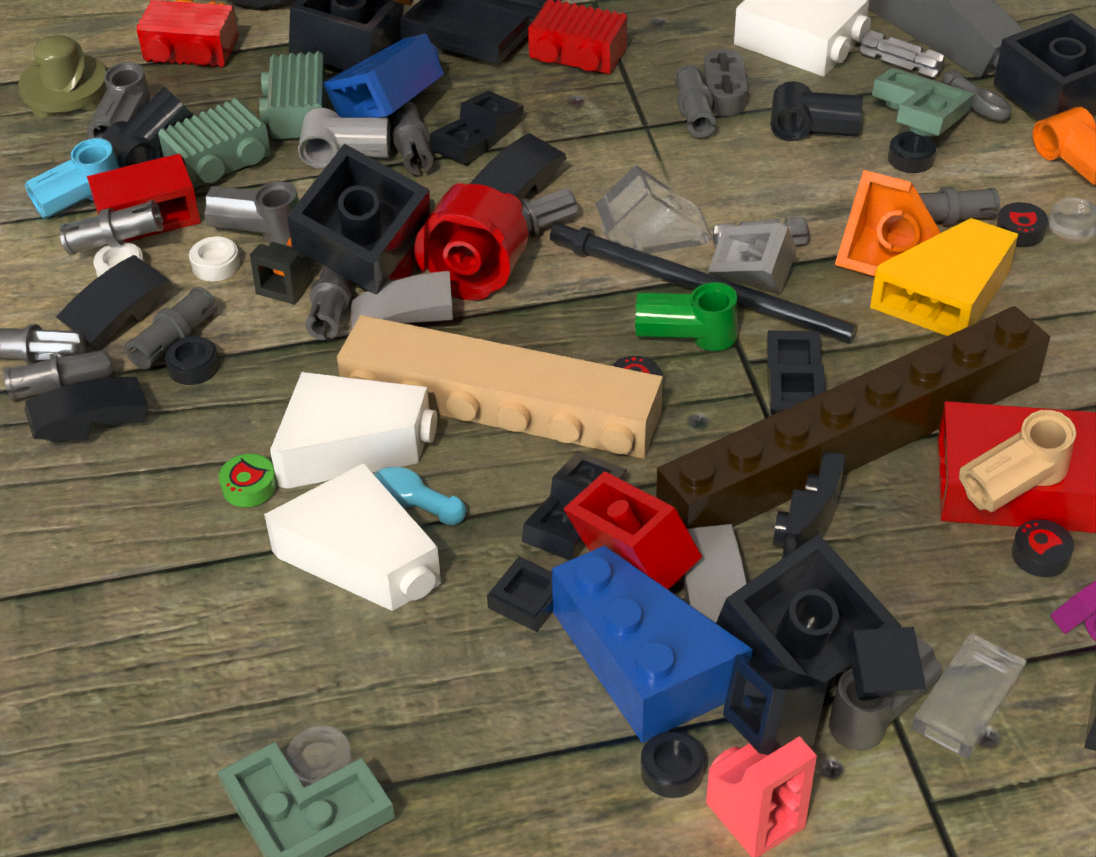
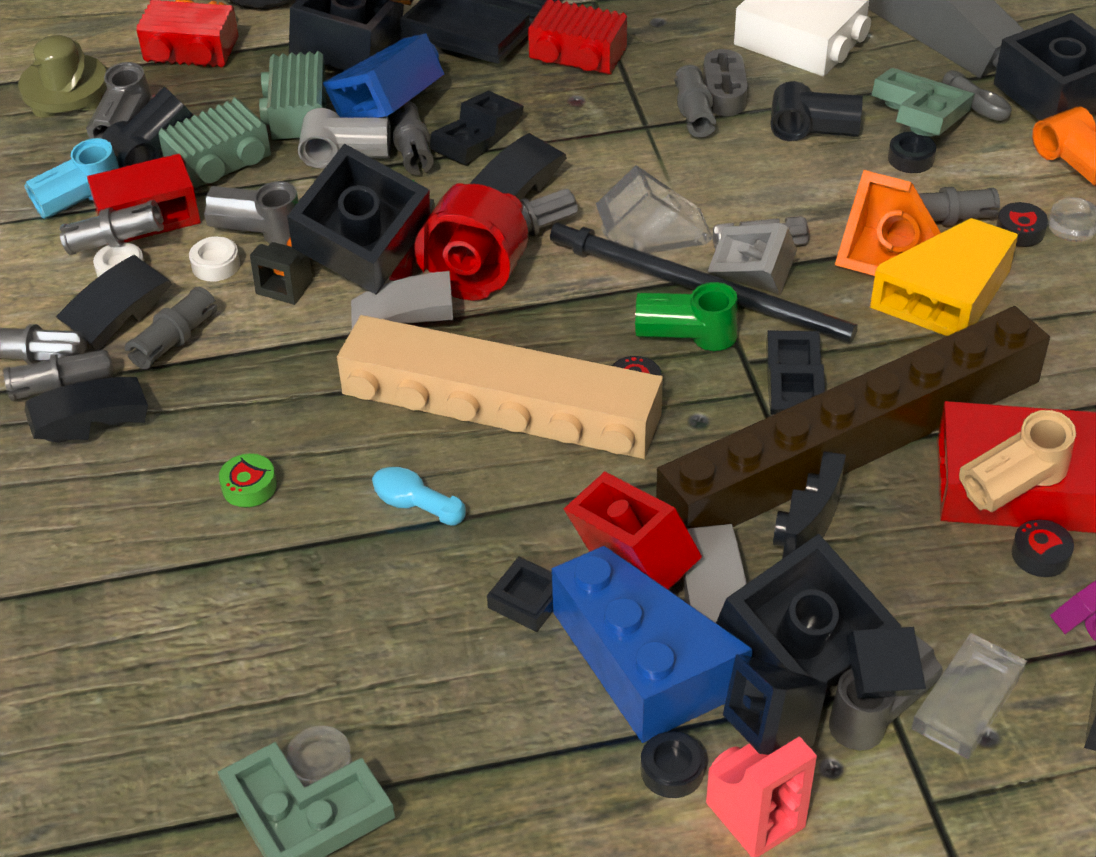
(192, 360): black tile -> none
(328, 298): flat silver pin -> none
(349, 422): white slope -> none
(357, 540): white slope -> none
(549, 525): black slope -> none
(902, 54): flat silver axle -> none

